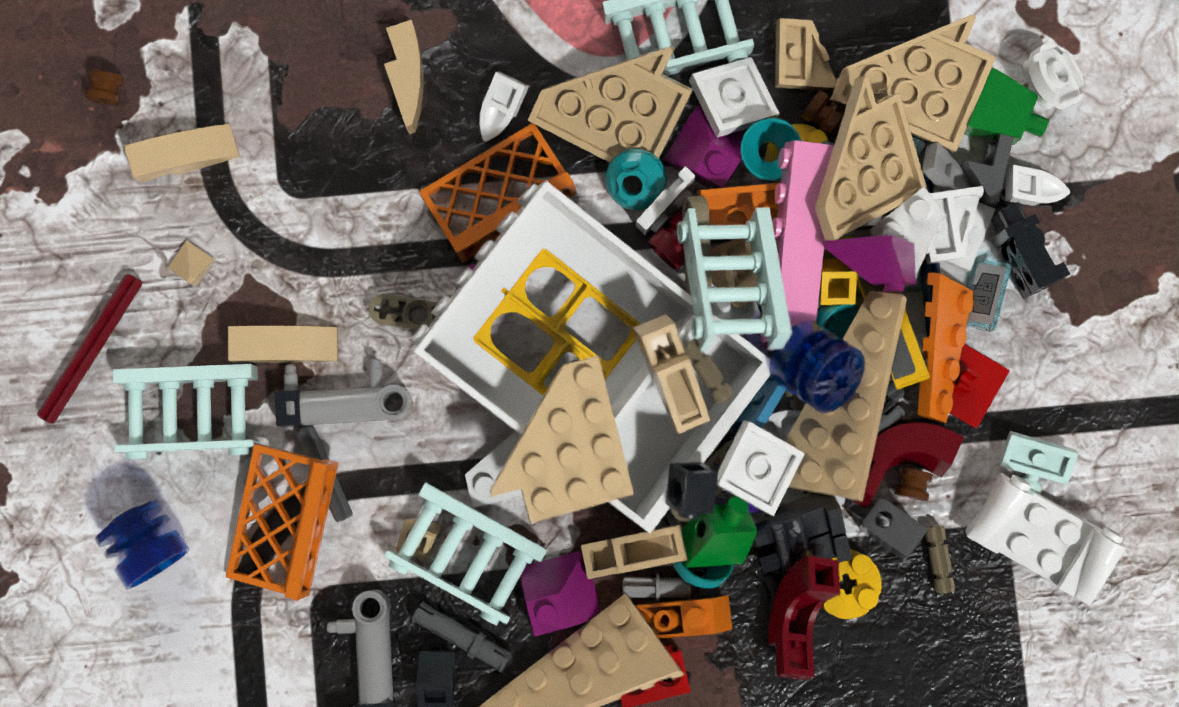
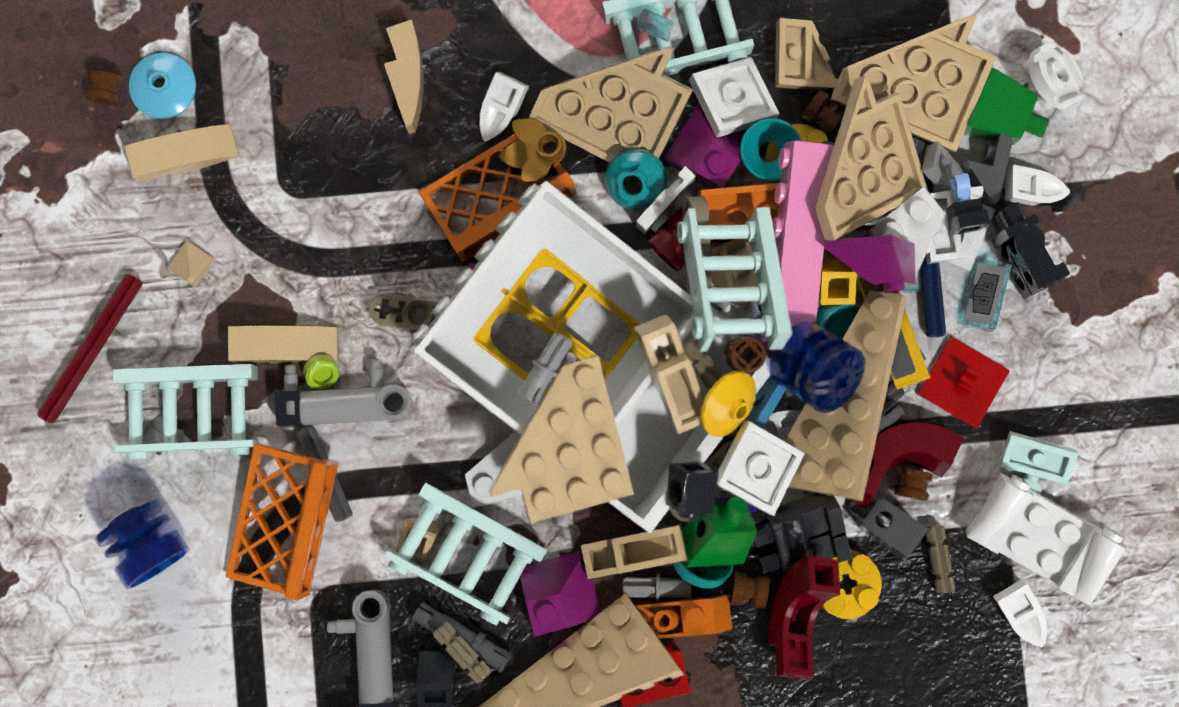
(173, 96): none -> medium azure dish
(321, 372): none -> lime tile
(462, 652): none -> dark tan axle
(528, 150): none -> pearl gold plate
(545, 368): none -> light grey axle
(655, 25): none -> clear light blue tile
(728, 403): none -> yellow dish
(737, 354): none -> reddish brown wheel
(747, 589): none -> reddish brown wheel
(943, 346): orange wing -> none
(965, 214): none -> black piece
(1023, 612): none -> white plate

